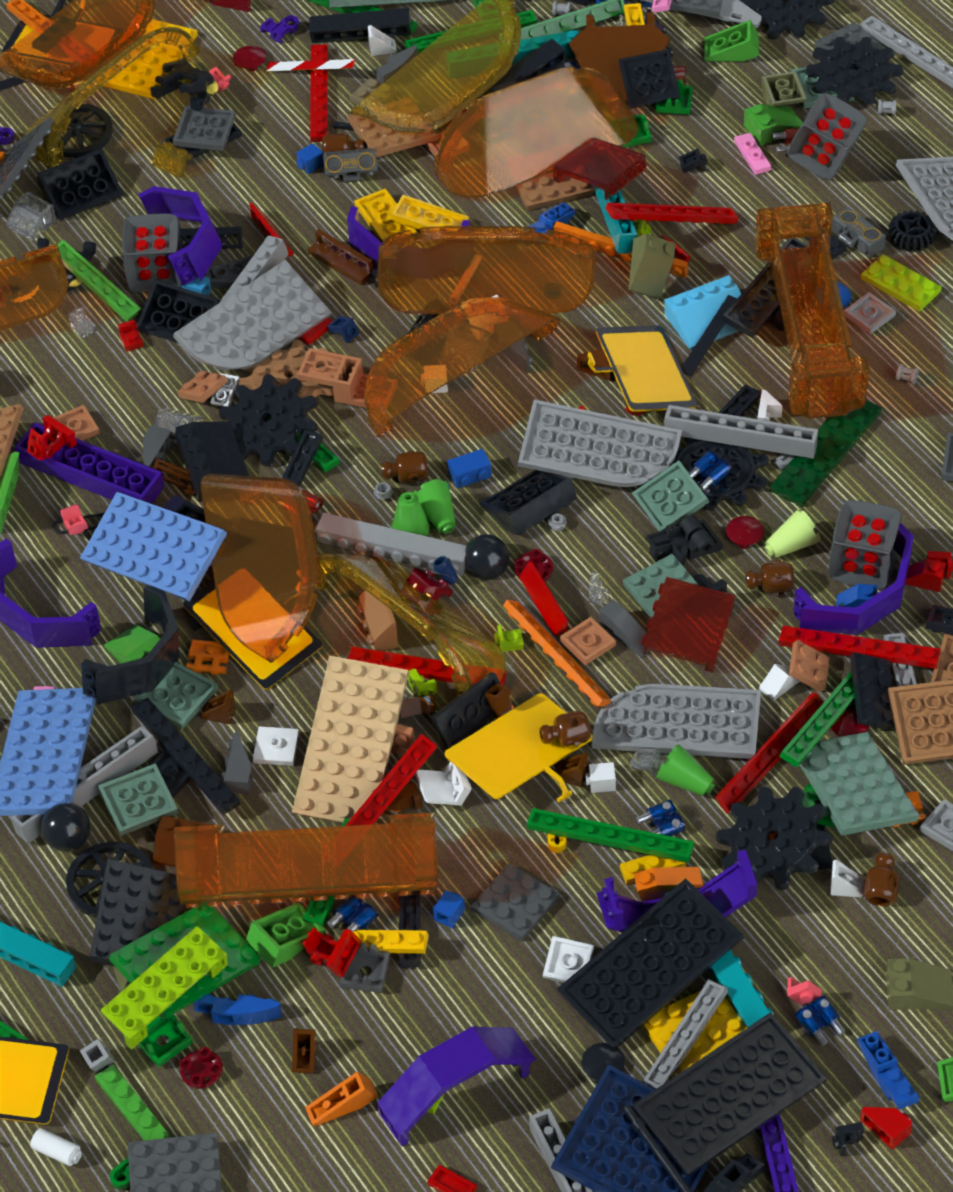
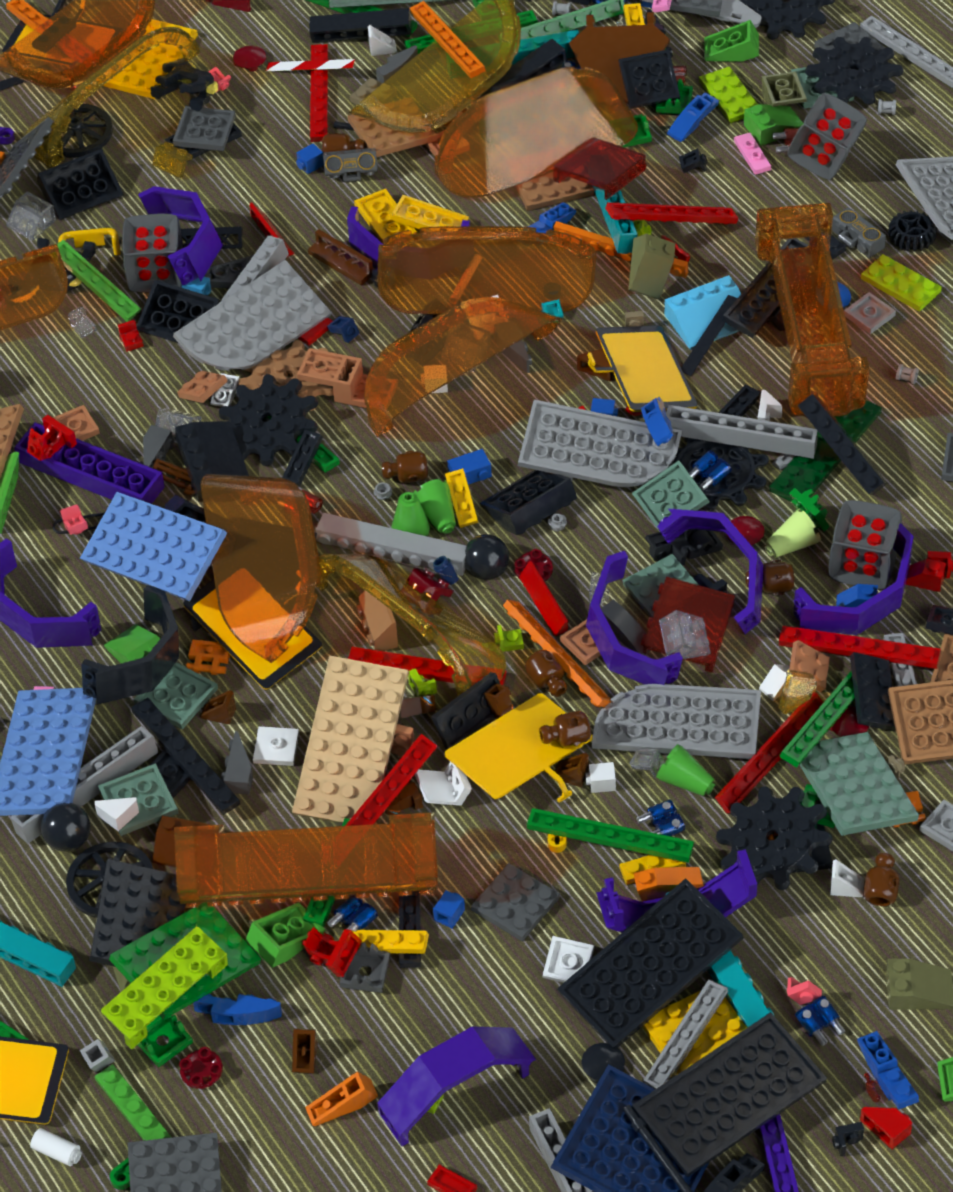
(93, 235): none -> yellow piece
(117, 811): none -> white slope
(280, 29): dark purple piece -> none
(447, 39): none -> orange plate
(461, 498): none -> yellow plate
(546, 672): none -> reddish brown piece
(553, 307): none -> teal tile
(604, 406): none -> blue brick
(619, 658): none -> dark purple panel
(634, 318): none -> dark tan plate
(657, 421): none -> blue slope
(682, 520): none -> dark purple panel
(684, 634): none -> clear slope
(691, 116): none -> blue slope
(729, 91): none -> lime plate
(796, 690): none -> clear yellow slope
(810, 506): none -> green piece
(842, 444): none -> black brick
(870, 1086): none -> clear red piece
(896, 765): none -> dark tan plate

